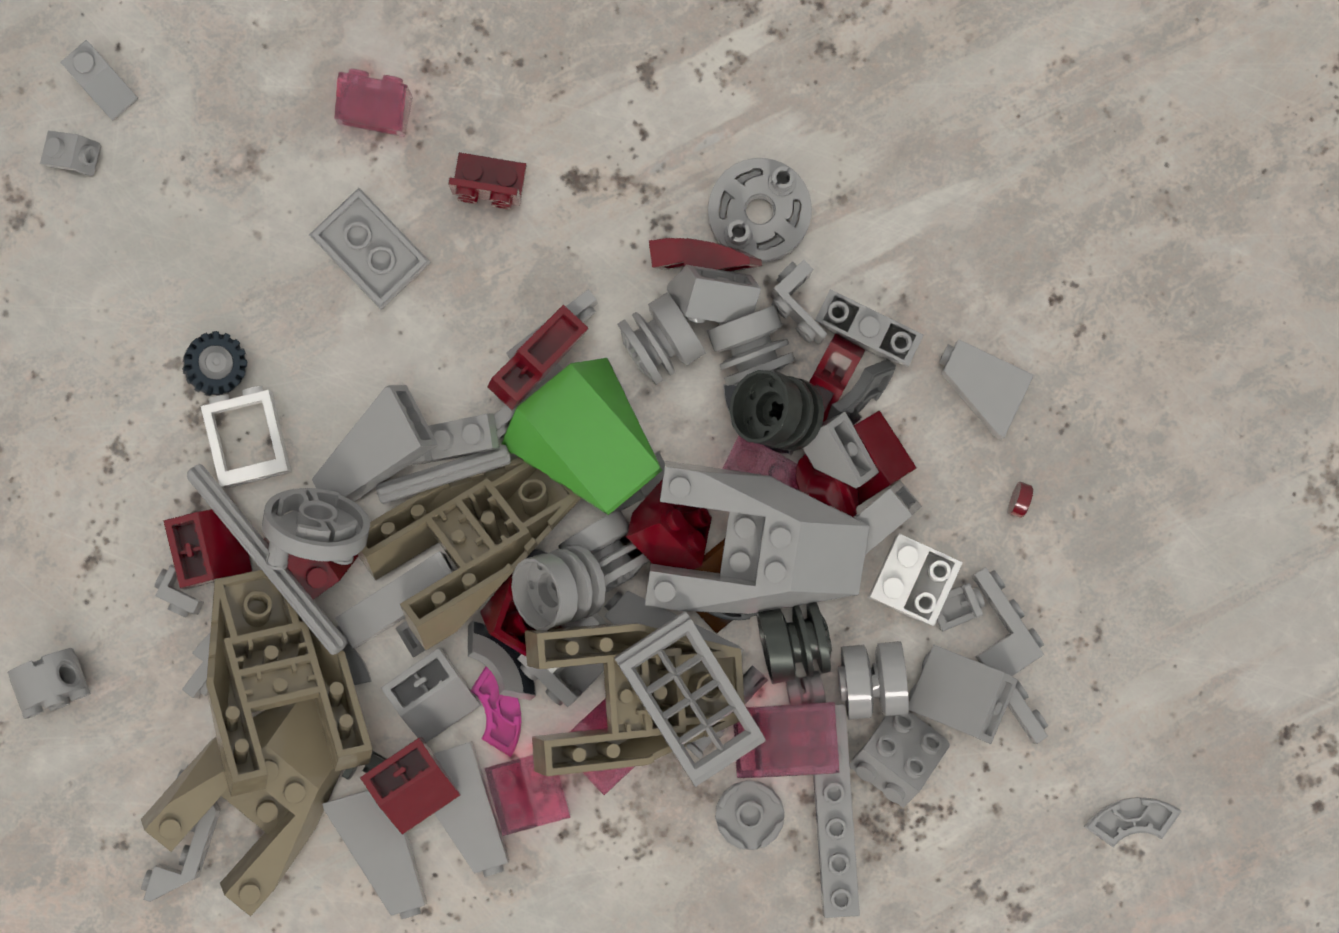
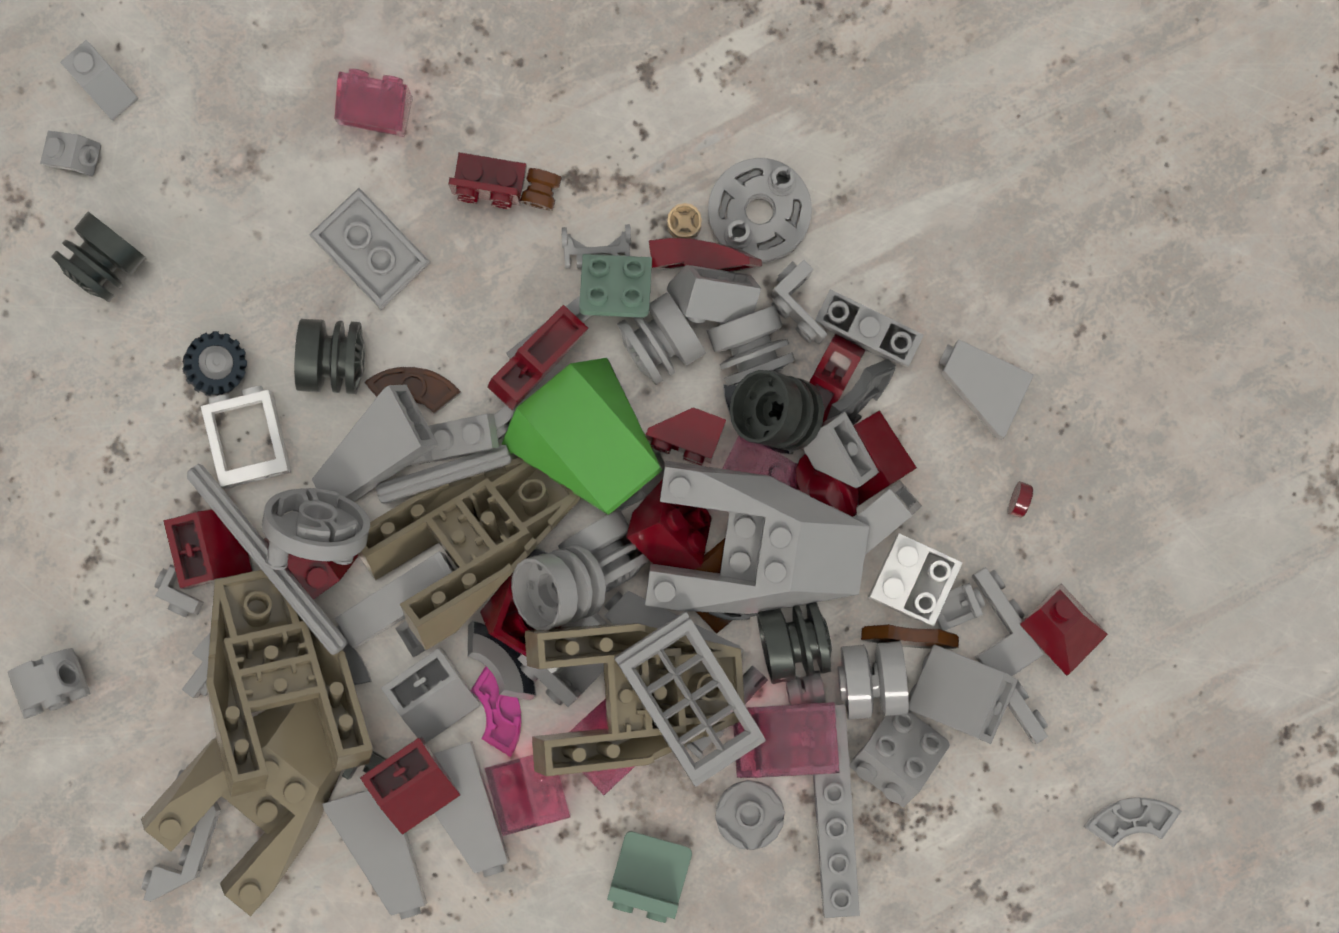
(97, 257): none -> pearl dark grey wheel
(328, 356): none -> pearl dark grey wheel
(425, 385): none -> reddish brown tile
(540, 192): none -> reddish brown wheel
(573, 247): none -> light grey piece
(615, 285): none -> sand green bracket
(649, 876): none -> sand green bracket
(684, 217): none -> tan wheel
(691, 433): none -> dark red slope
(910, 636): none -> reddish brown tile
(1063, 629): none -> dark red slope

